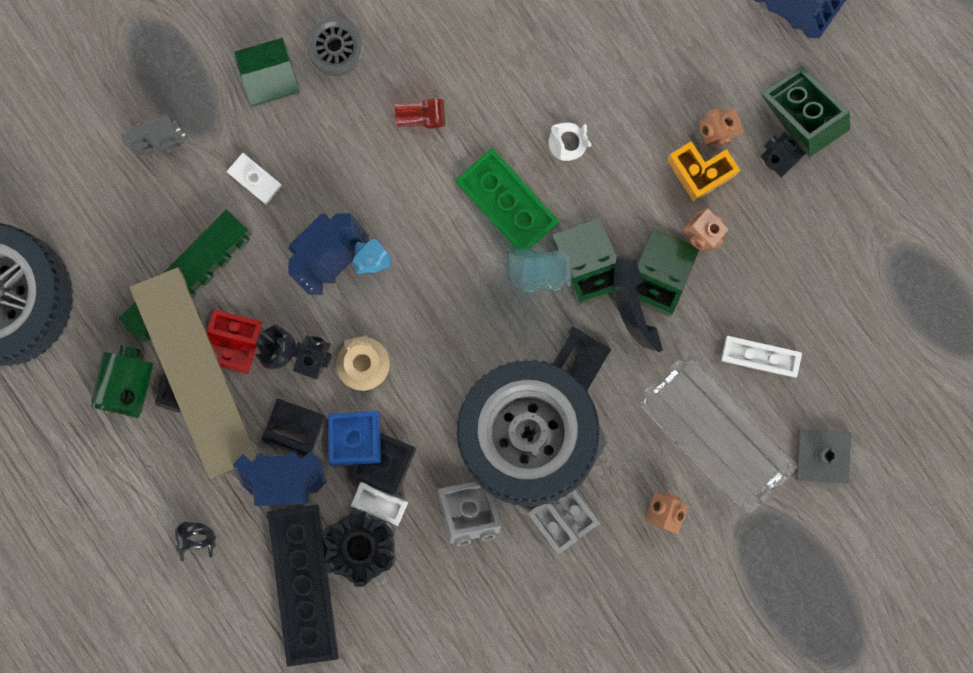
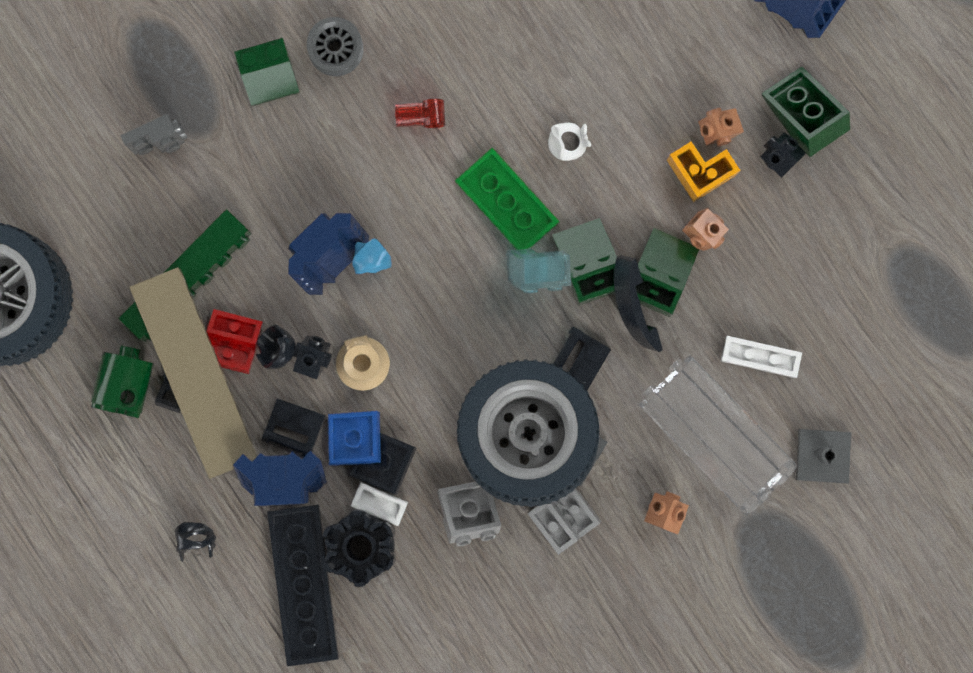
(254, 178): white plate -> none

